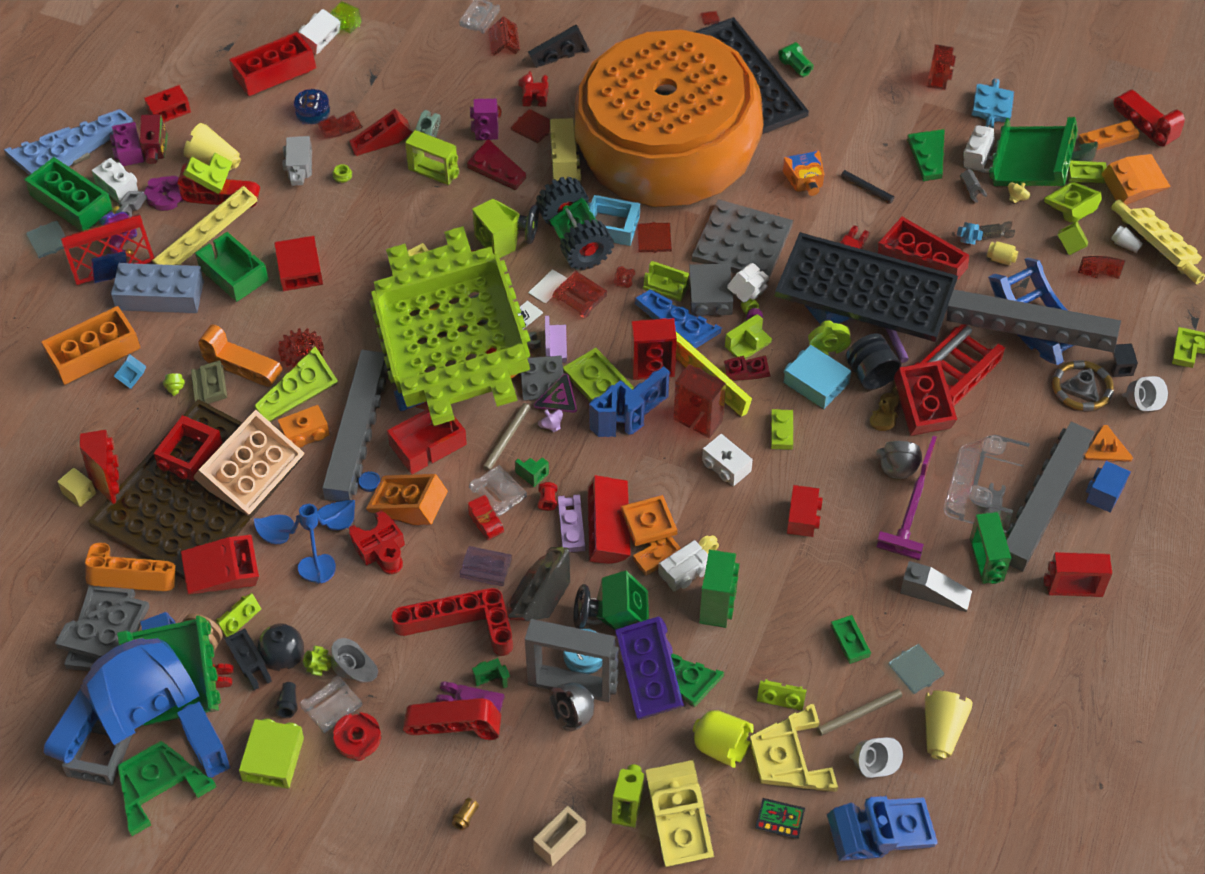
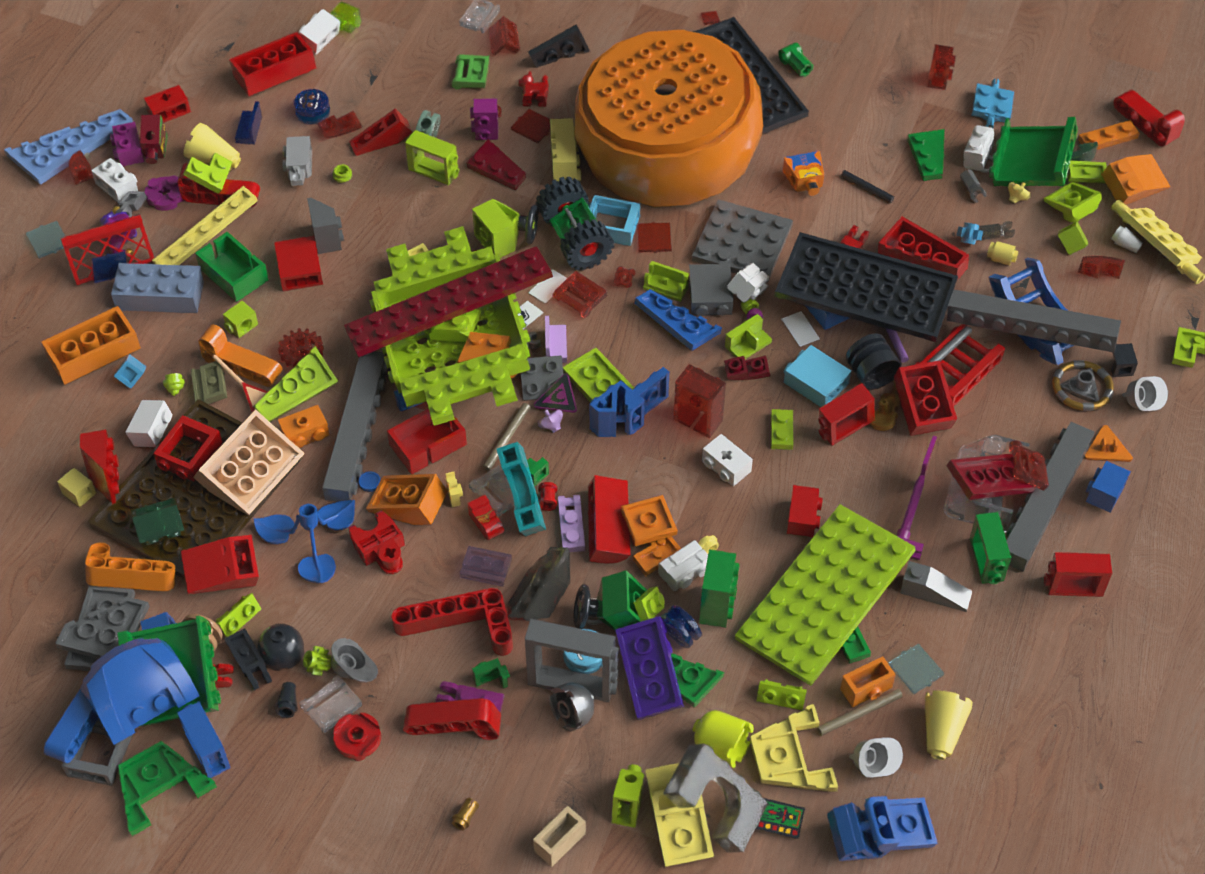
(68, 194): green brick -> none
(80, 168): none -> clear red brick
(149, 423): none -> white brick
(157, 521): none -> clear green slope
(240, 319): none -> lime brick
(249, 125): none -> clear blue panel
(252, 393): none -> light nougat piece
(271, 753): lime brick -> none
(325, 227): none -> dark grey slope
(447, 301): none -> dark red plate
(454, 489): none -> light yellow plate
(456, 328): none -> lime slope
(476, 72): none -> bright green plate
(483, 344): none -> orange wing
(518, 474): none -> teal arch
(649, 604): none -> lime plate
(653, 347): red brick -> none
(681, 626): none -> clear blue head
(734, 395): neon yellow plate -> none
(743, 803): none -> clear smoke arch
(800, 328): none -> white sticker
(825, 594): none -> lime plate
(830, 337): lime plate -> none
(846, 414): none -> red window
(867, 682): none -> orange brick
(900, 458): flat silver piece -> none
(987, 476): none -> dark red plate
(1028, 466): none -> clear red plate

